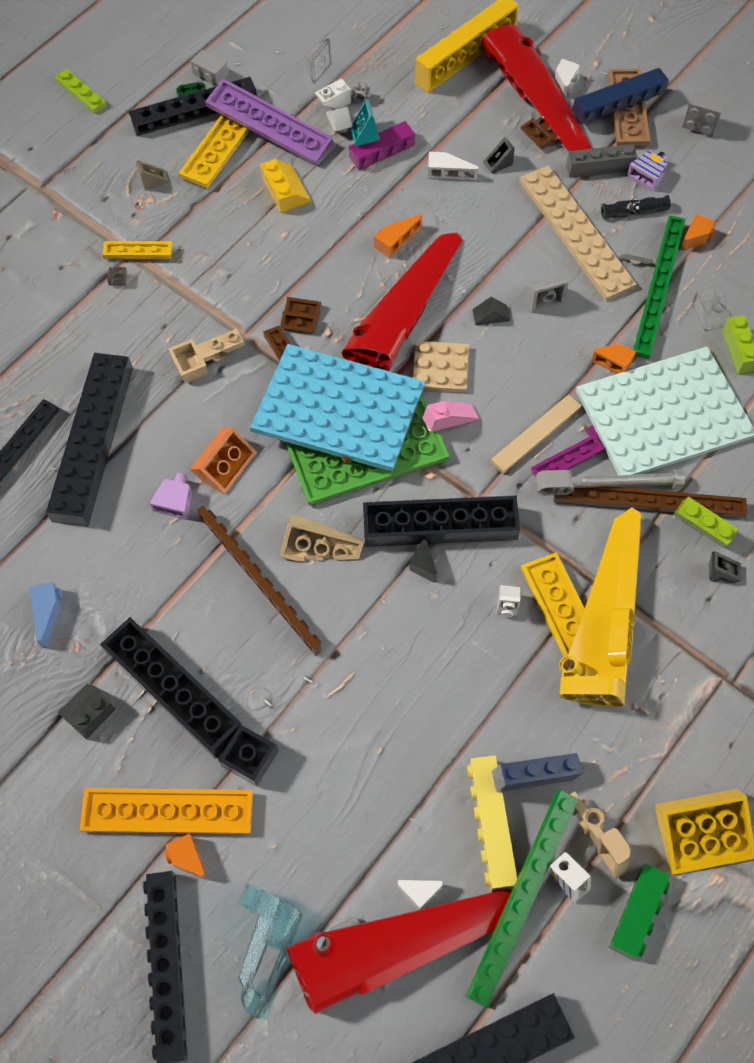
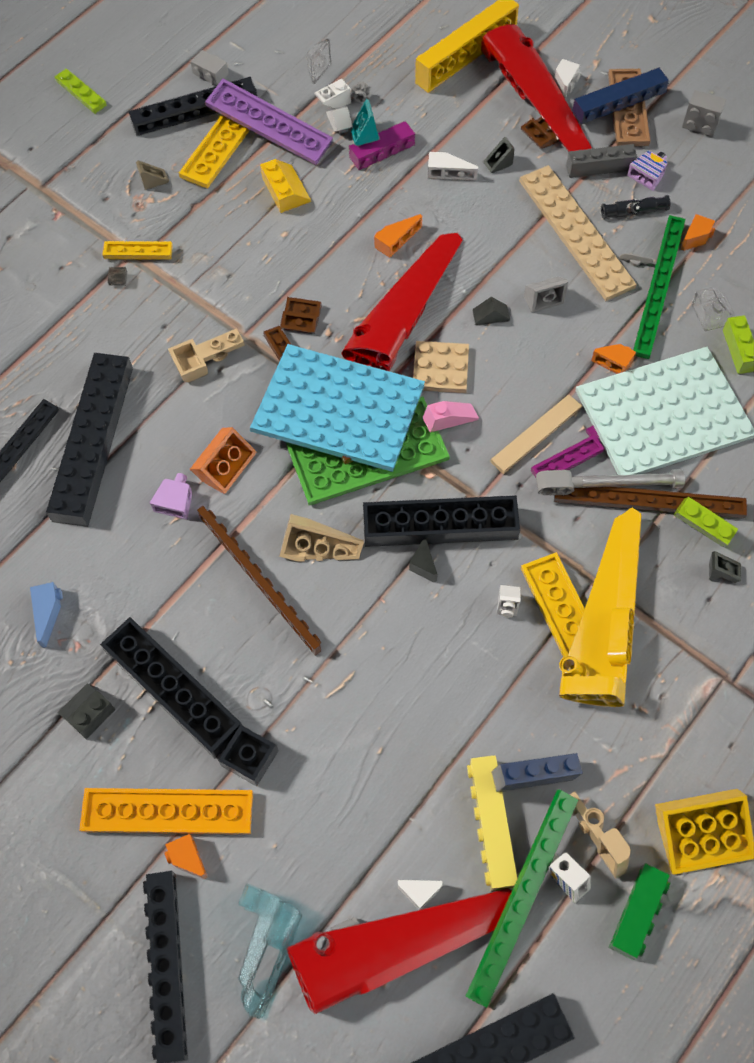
(190, 88): dark green beam -> none

